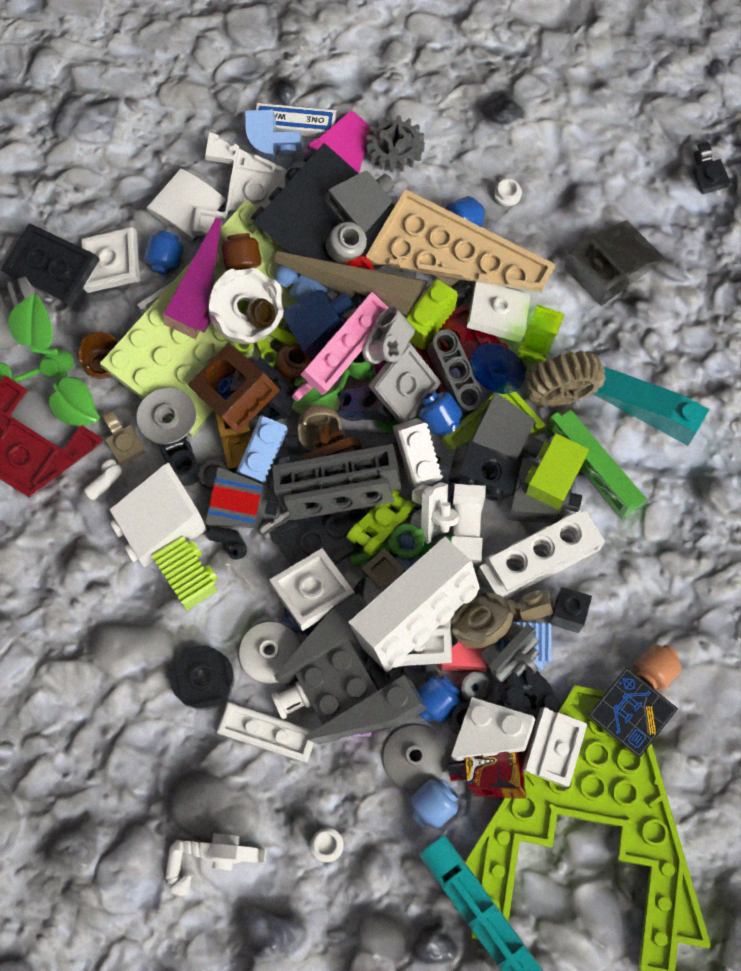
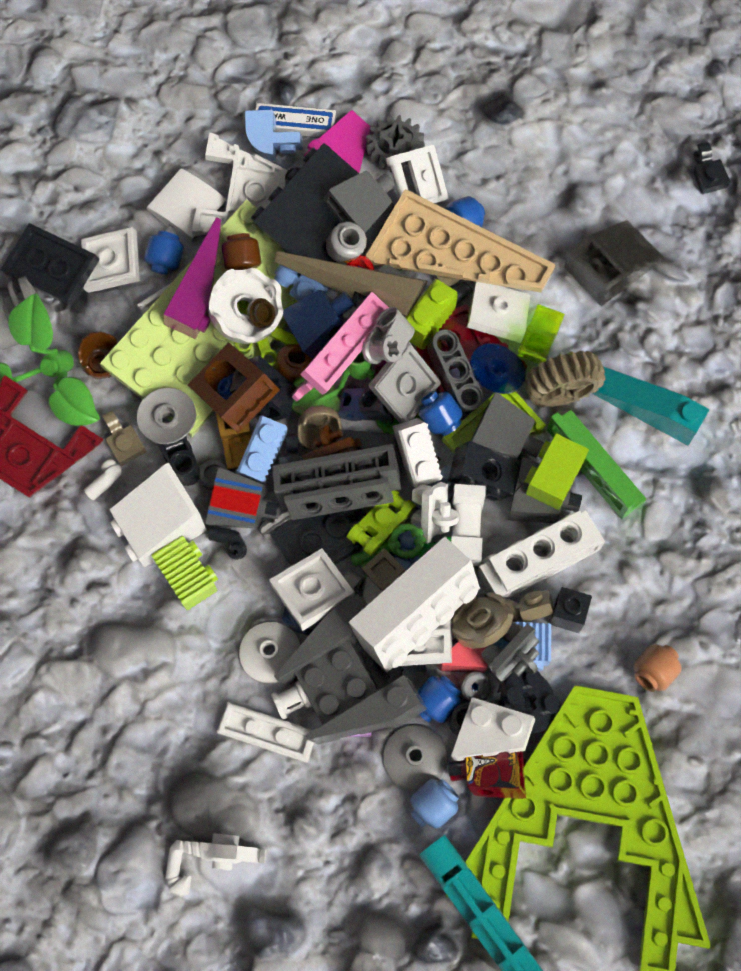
(188, 667): black plate -> none
(327, 845): white plate -> none
(424, 172): none -> white plate
(507, 192): white plate -> none
(554, 747): white plate -> none
(632, 713): black tile -> none

